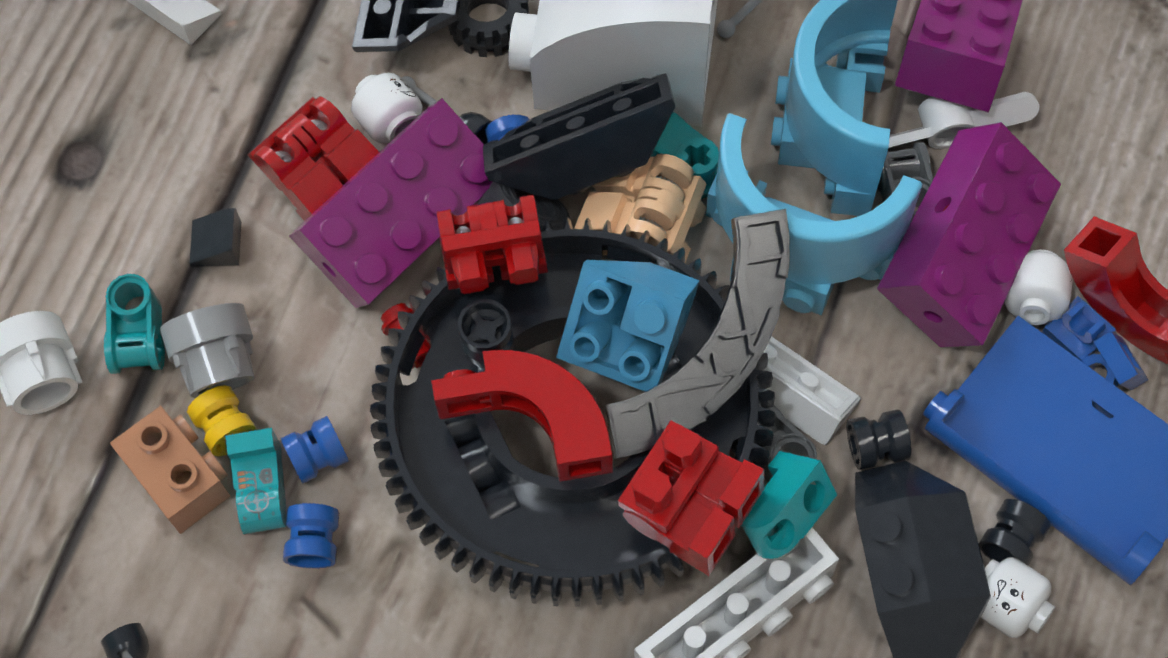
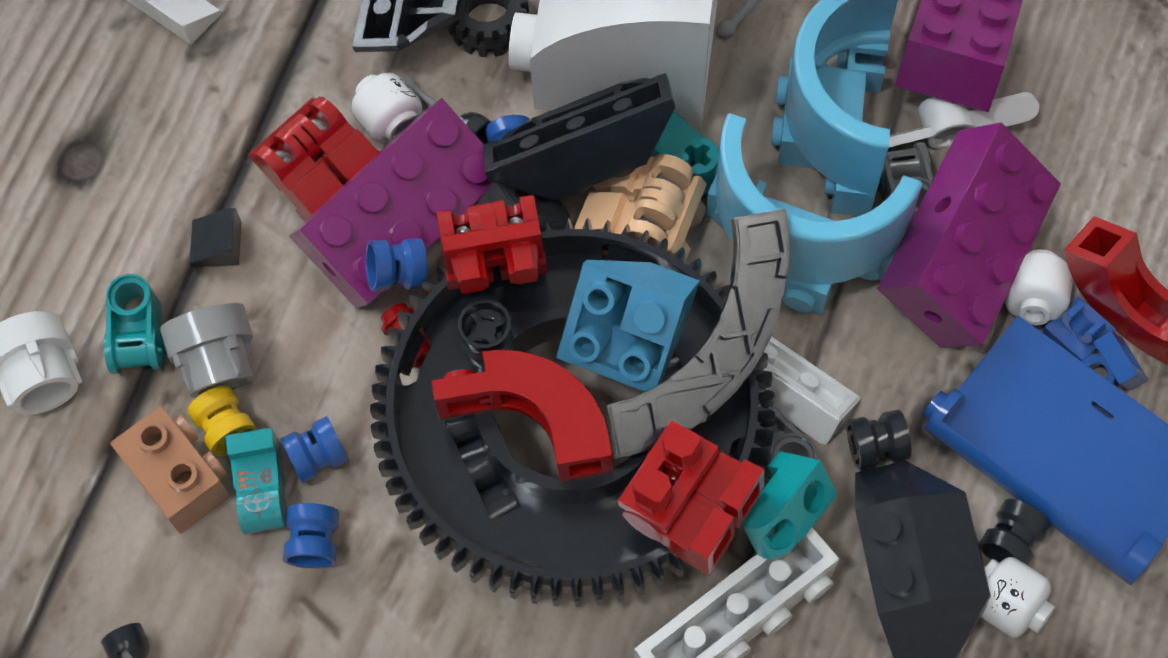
(396, 264): none -> blue wheel

